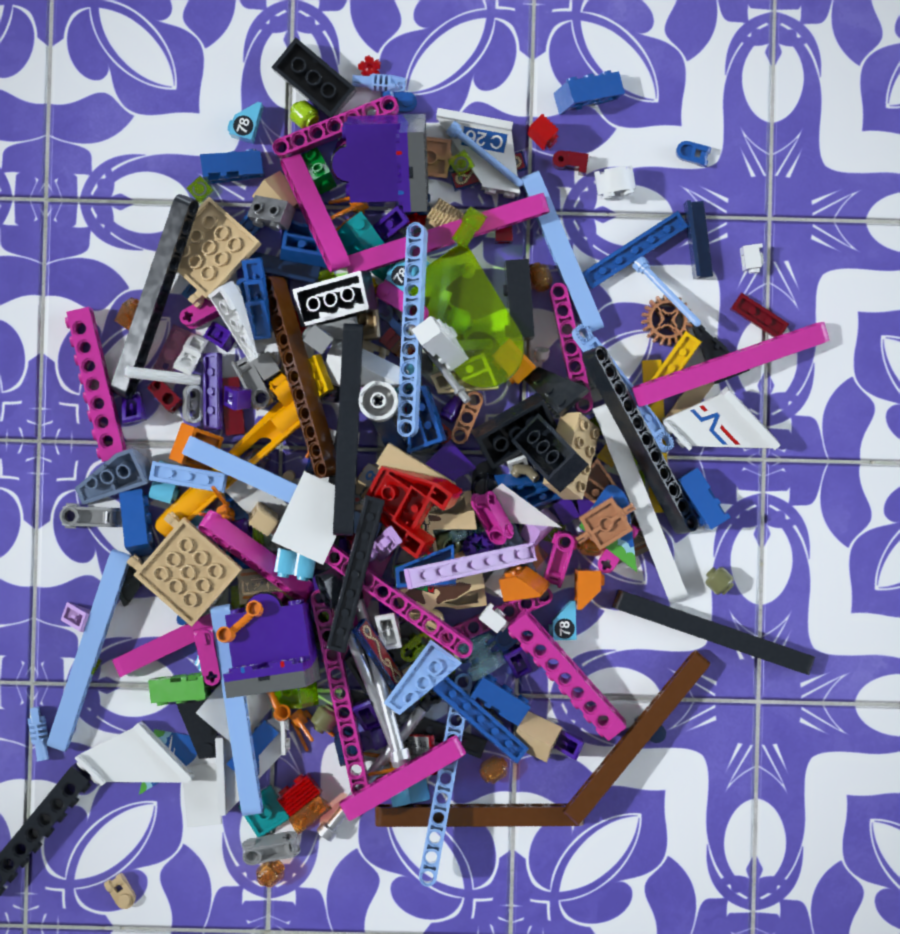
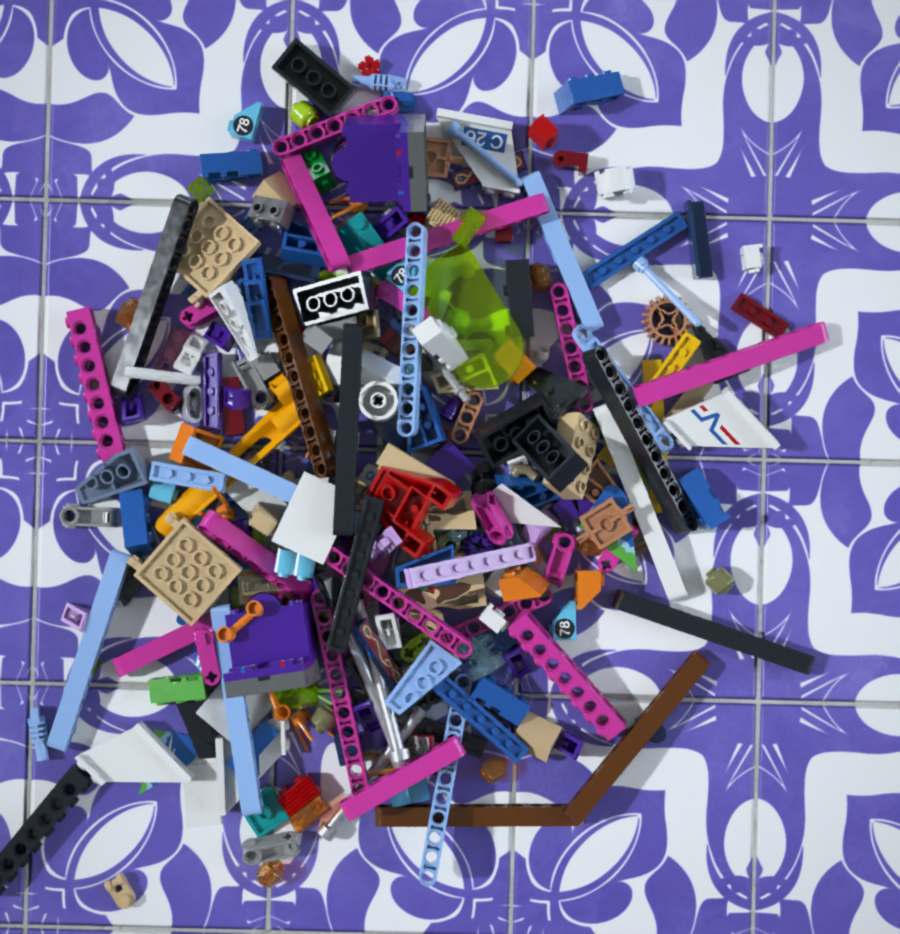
(461, 162): clear neon green tile -> none
(686, 152): blue plate -> none

